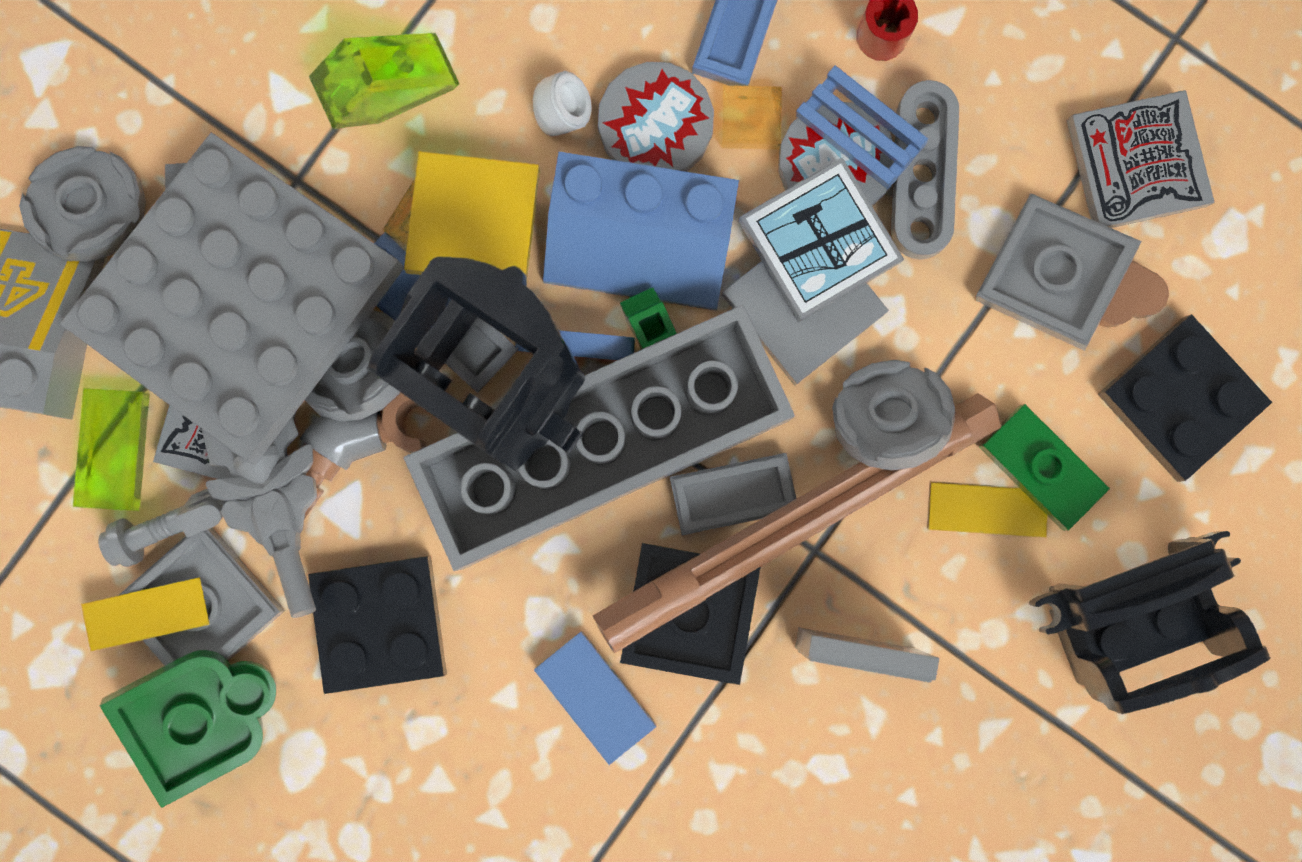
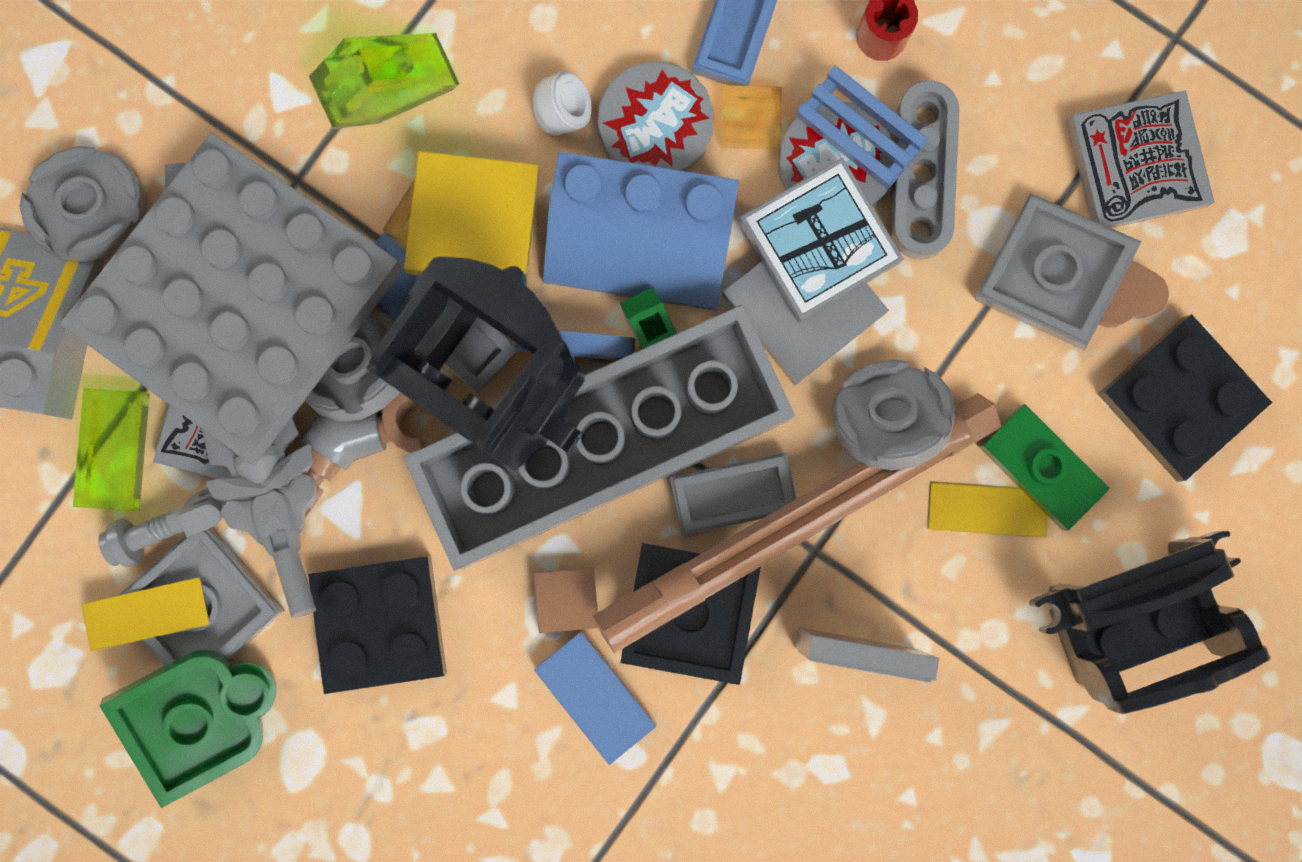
(566, 599): none -> nougat tile

